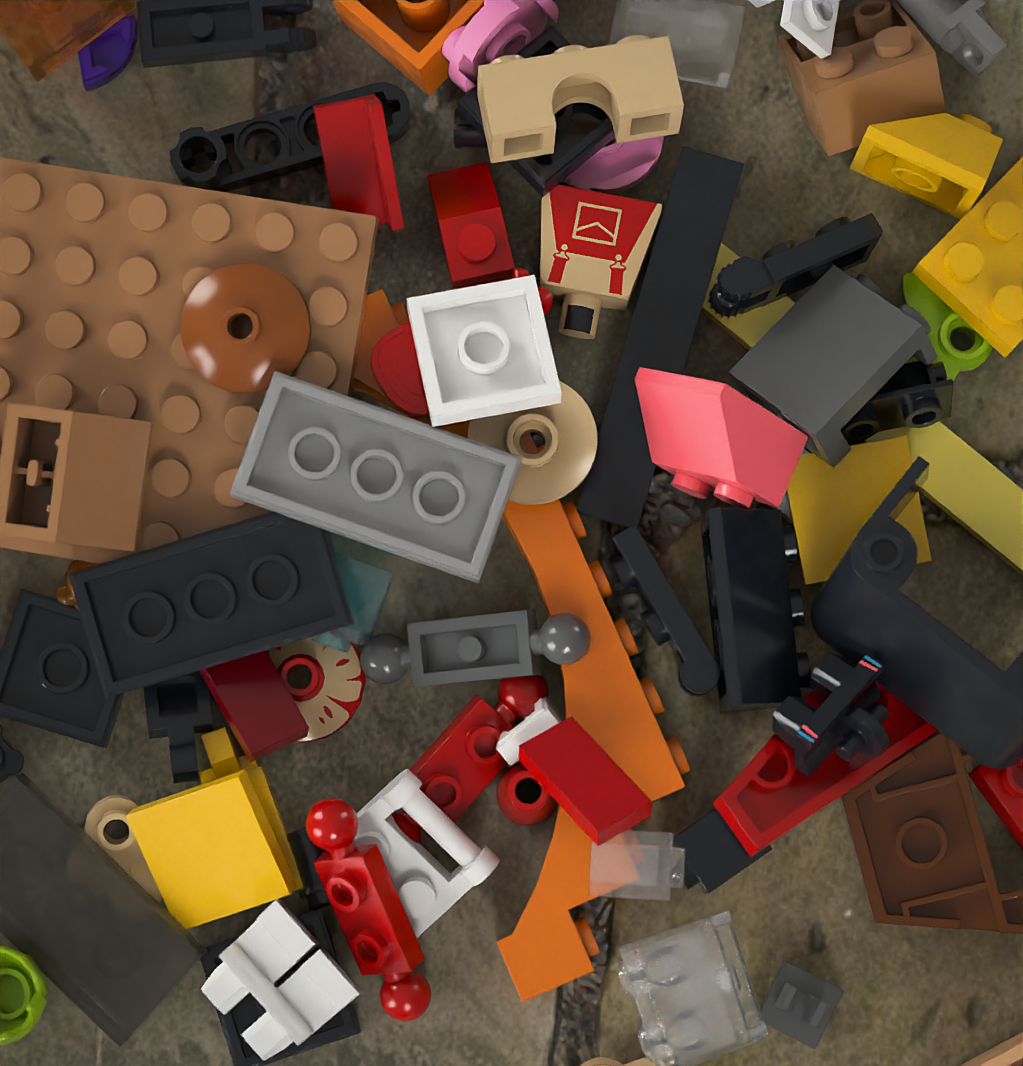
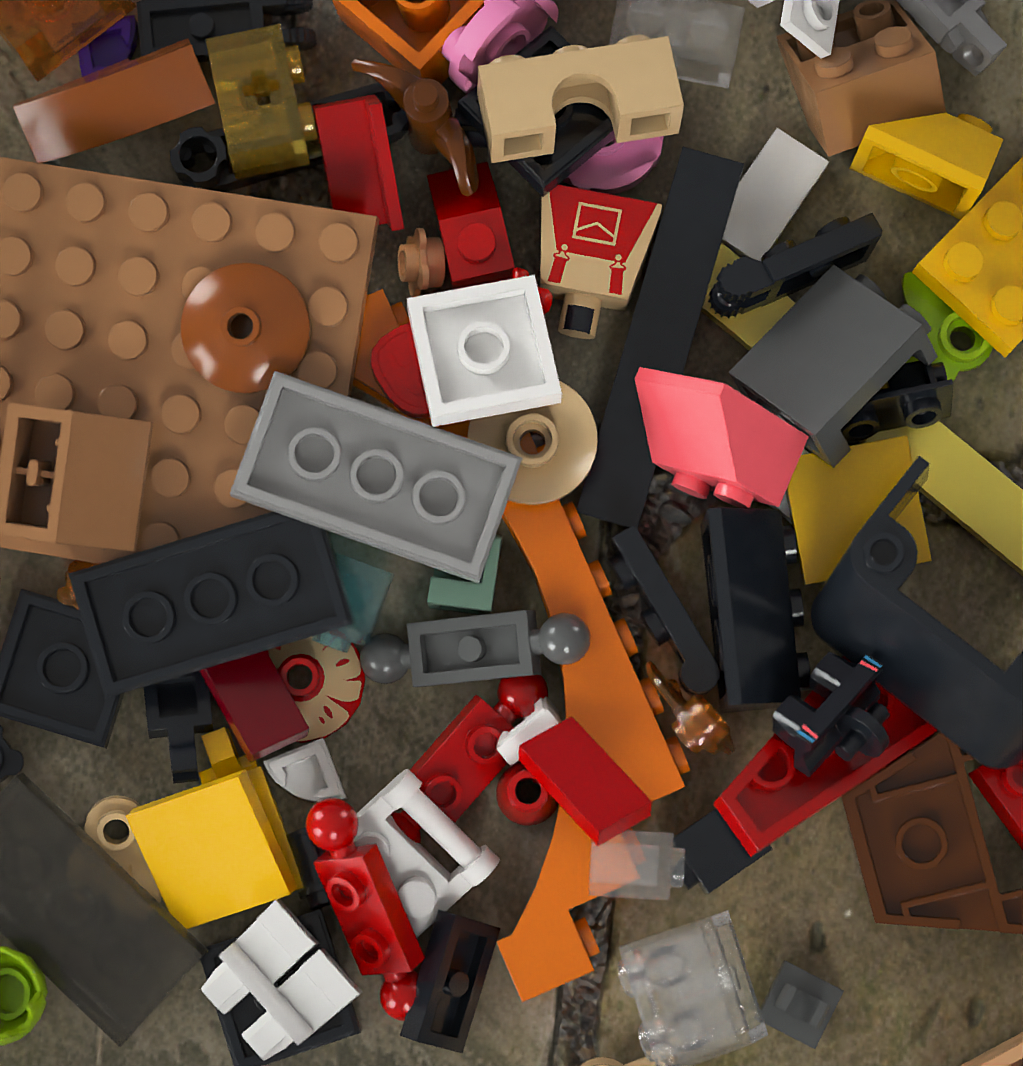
(114, 102): none -> dark orange slope
(253, 67): none -> clear yellow brick
(307, 772): none -> white tile
(421, 262): none -> light nougat plate
(430, 119): none -> reddish brown plant
(450, 981): none -> black plate
(465, 596): none -> sand green panel
(697, 720): none -> clear orange plate
(771, 194): none -> white tile

